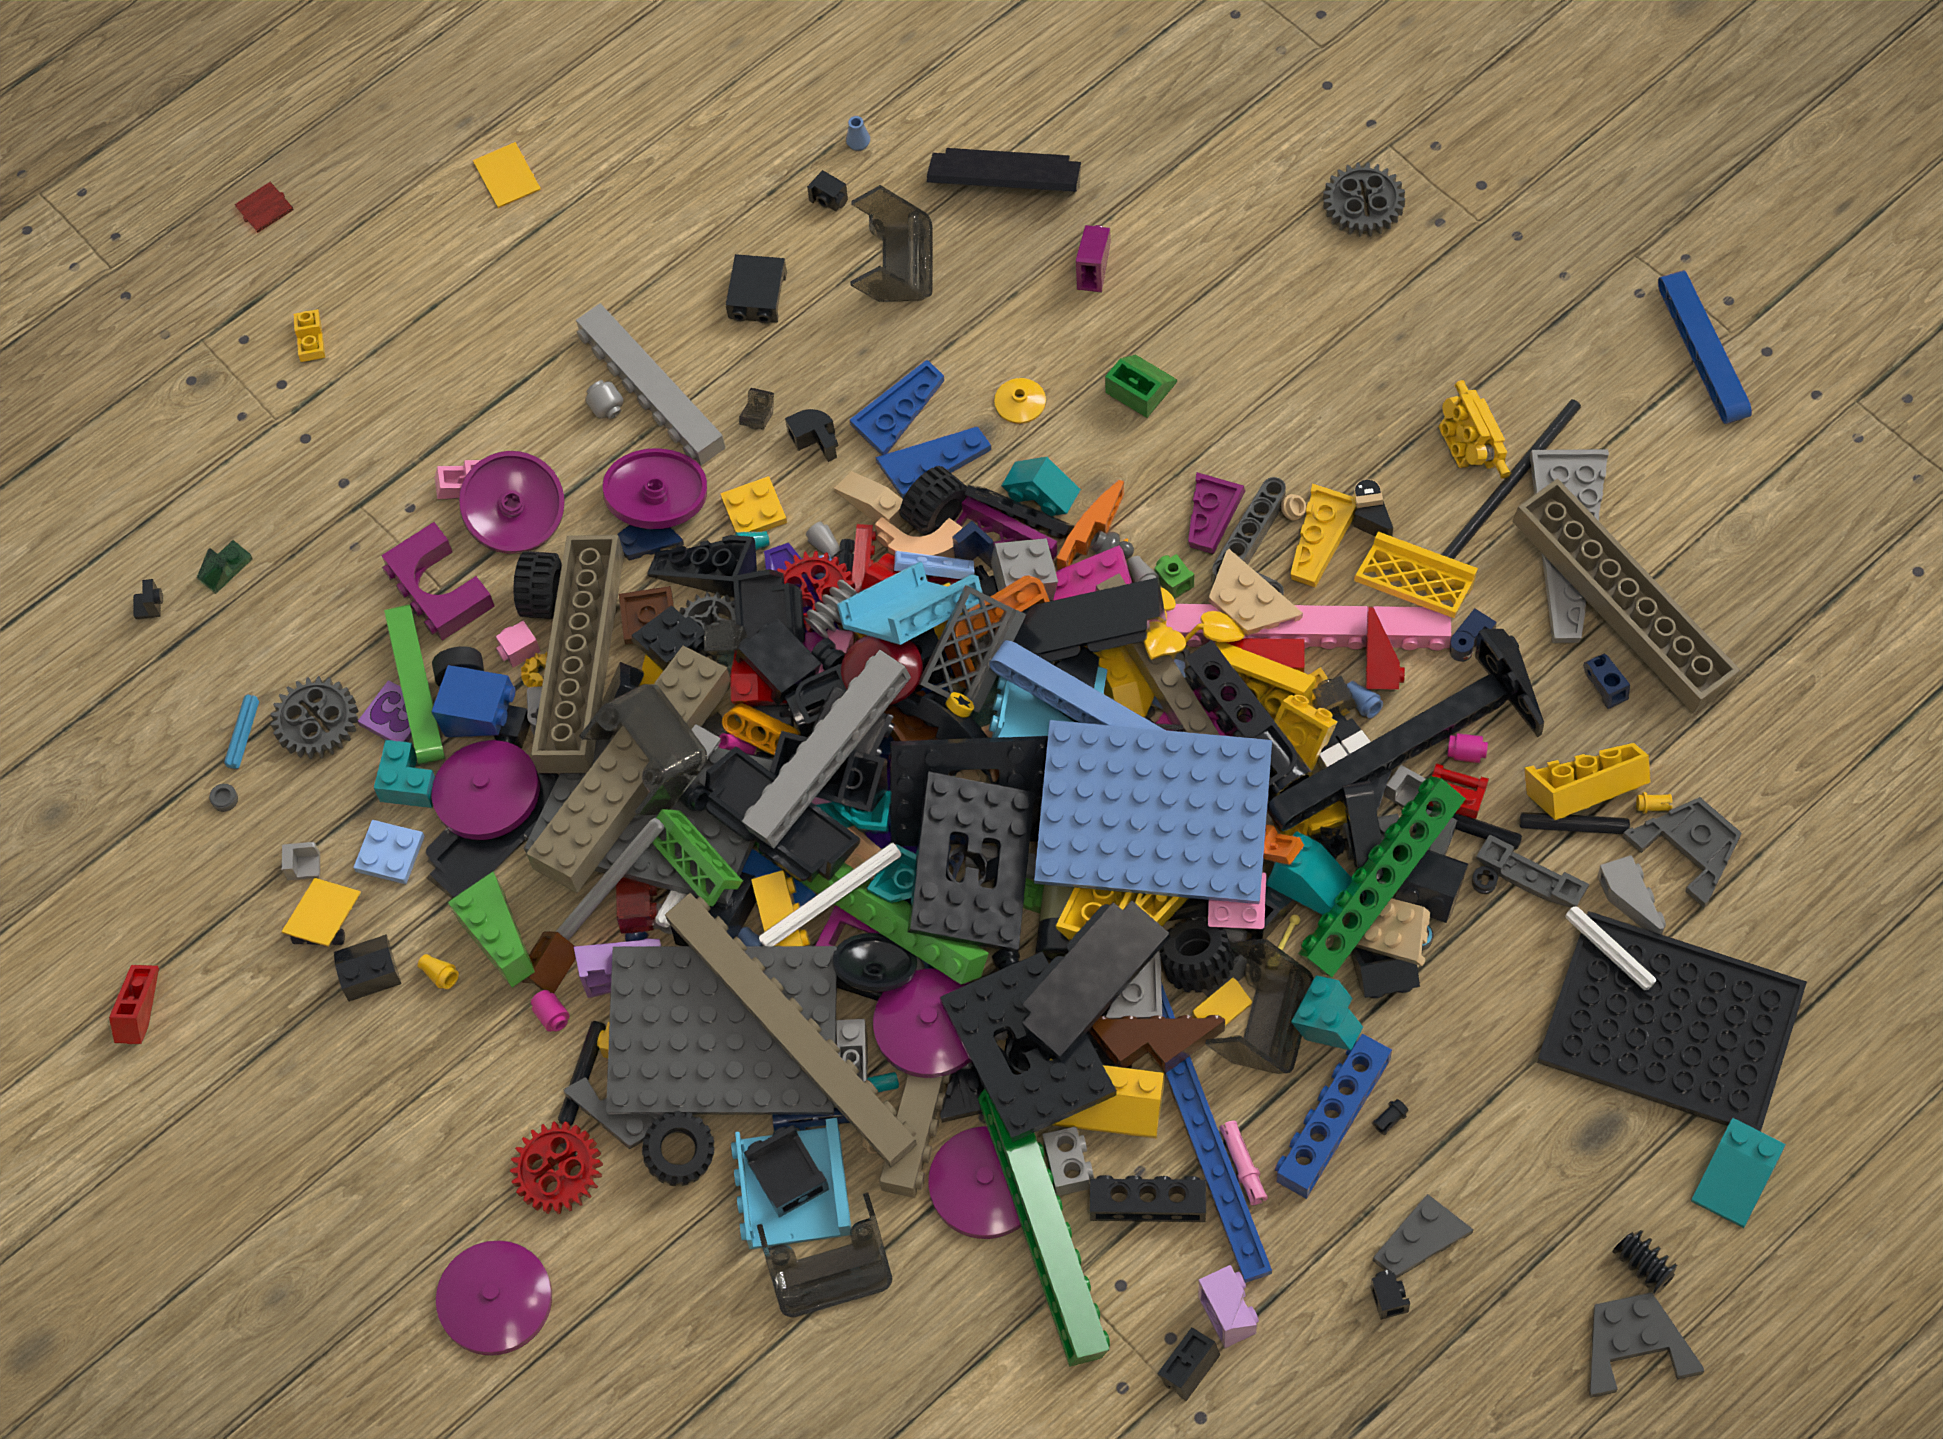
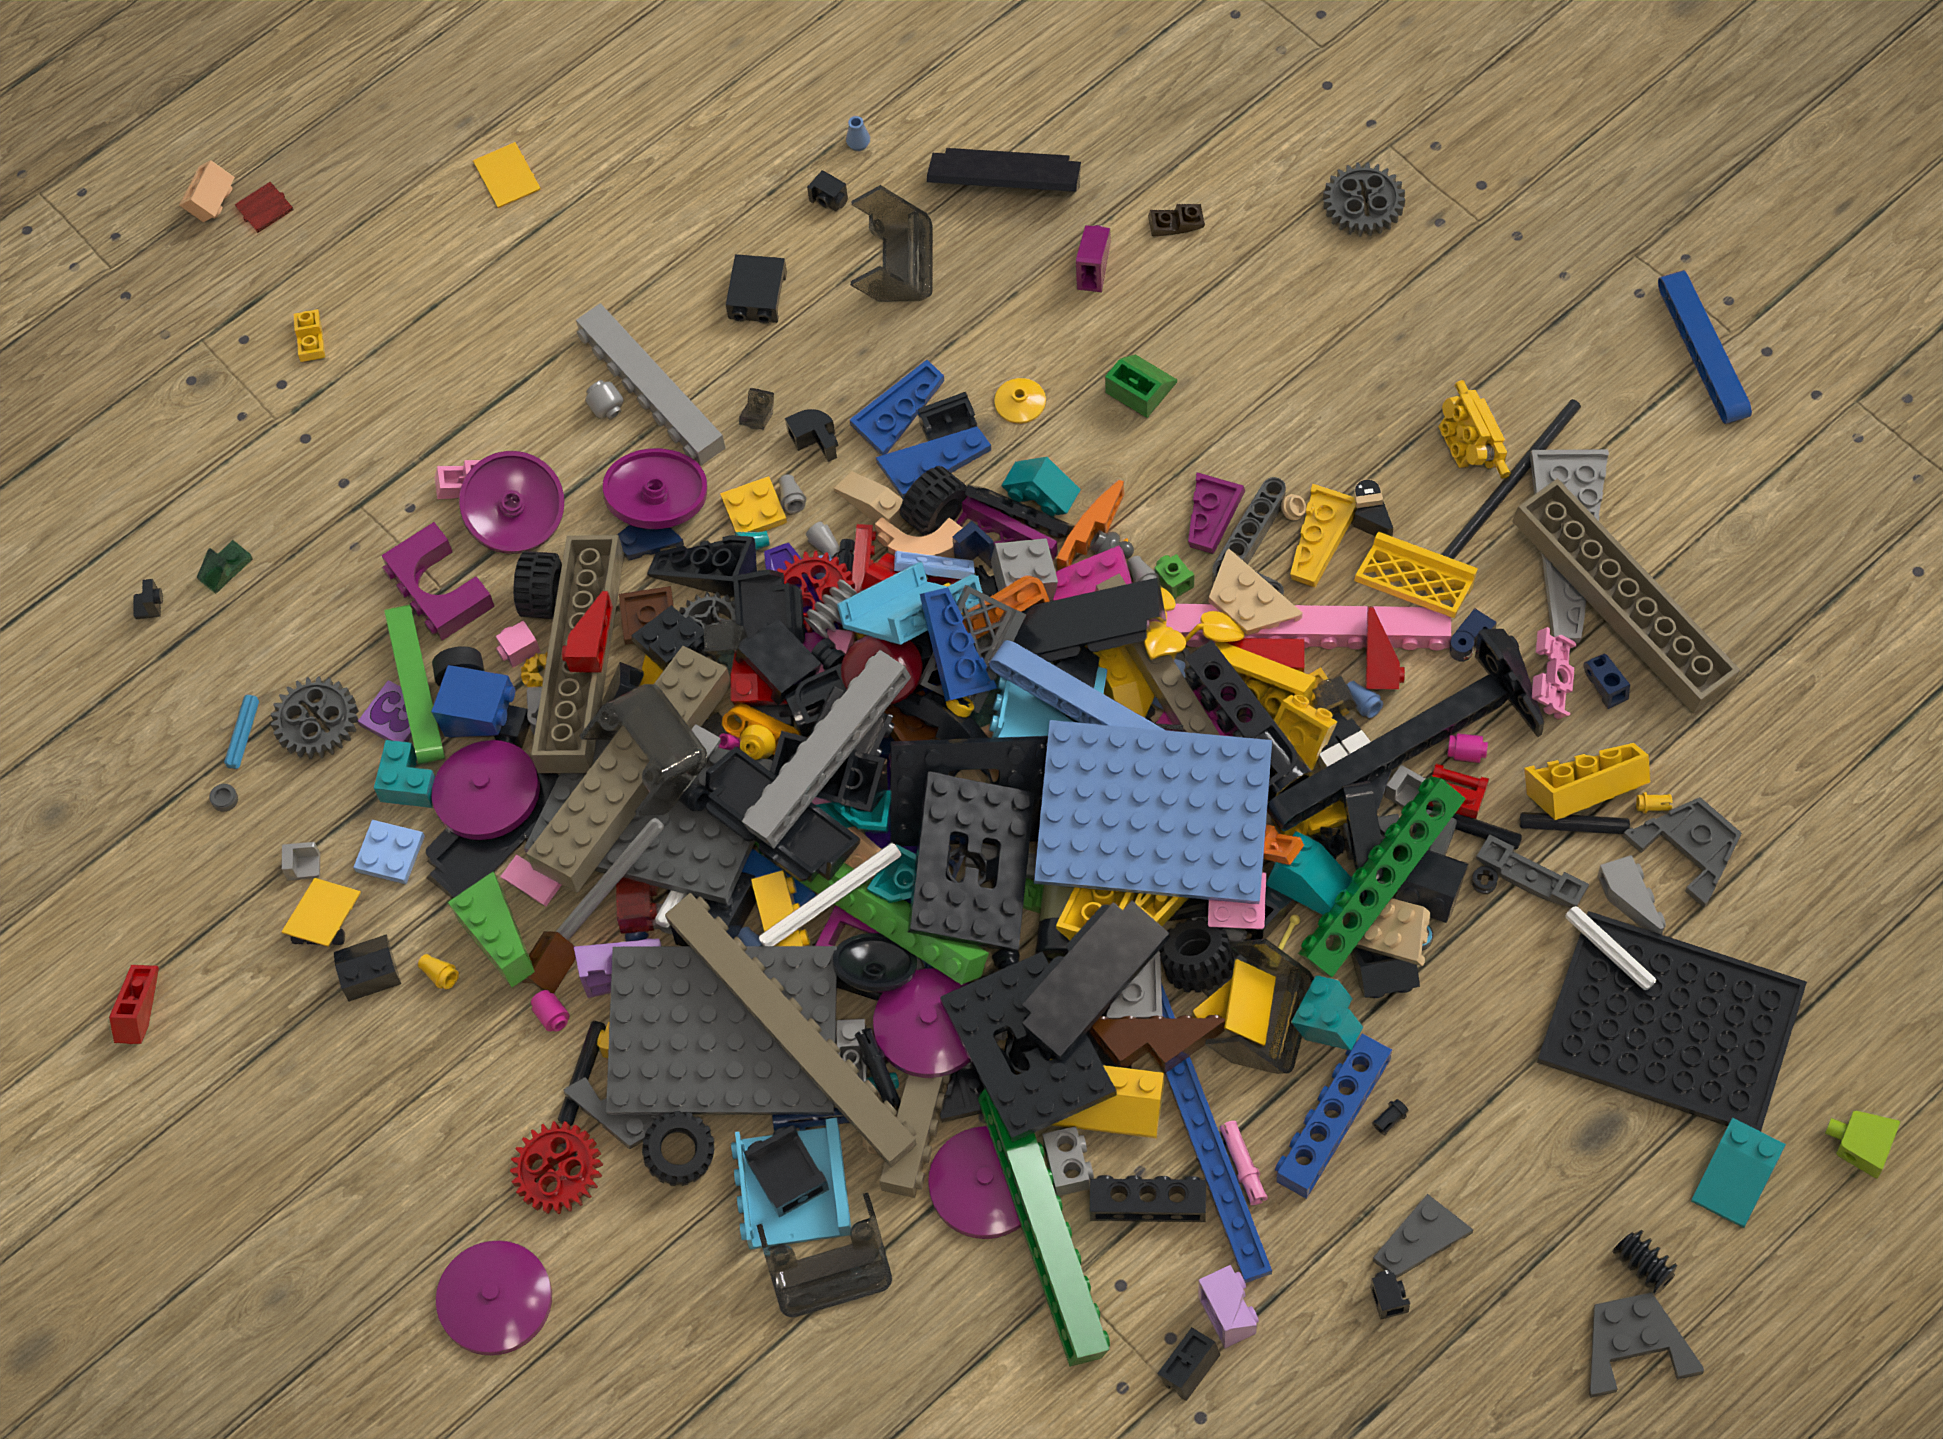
(207, 191): none -> light nougat brick
(532, 883): none -> bright pink slope
(589, 637): none -> red slope
(695, 849): bright green fence -> none
(757, 742): none -> yellow cone
(792, 497): none -> light grey cone
(874, 1059): none -> black pin
(947, 416): none -> black hinge
(956, 658): none -> blue wing
(1181, 220): none -> dark brown slope
(1250, 1002): none -> yellow window
(1547, 687): none -> bright pink piece
(1864, 1140): none -> lime torso

